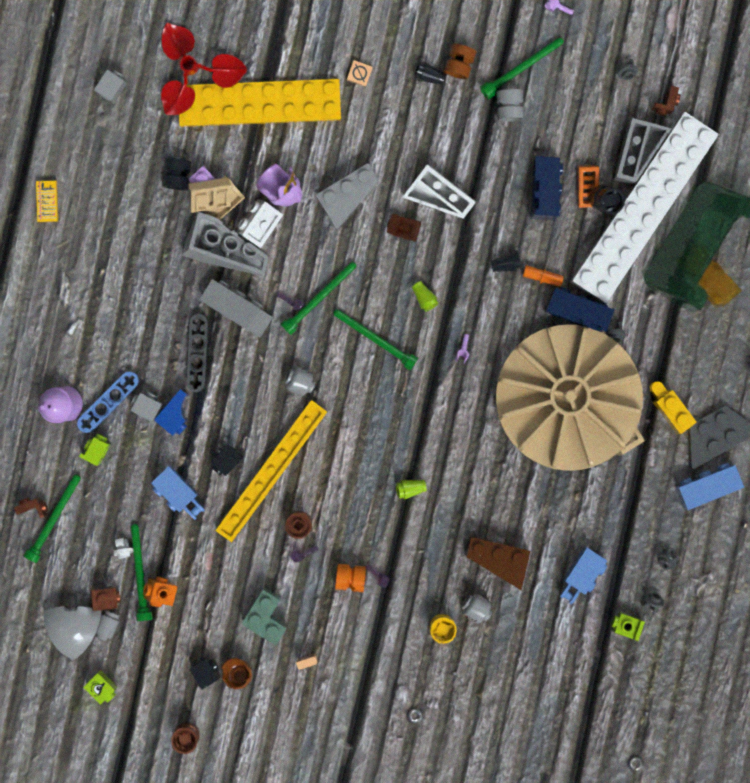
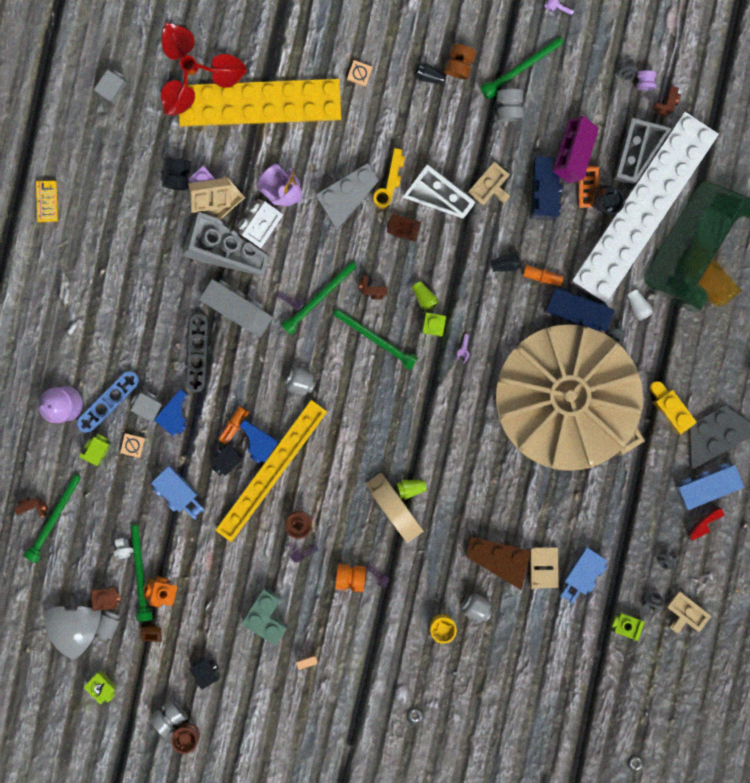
(132, 445): none -> light nougat tile
(151, 633): none -> reddish brown slope
(168, 717): none -> light grey wheel
(233, 425): none -> orange axle
(236, 673): dark orange hair -> none
(260, 442): none -> blue arch
(375, 292): none -> copper bracket
(393, 180): none -> yellow plate
(394, 507): none -> tan arch
(433, 324): none -> lime brick
(490, 184): none -> tan plate
(543, 557): none -> tan piece
(575, 149): none -> magenta brick
(639, 305): none -> white cone
(646, 80): none -> lavender wheel
(687, 613): none -> tan plate
(700, 527): none -> red slope

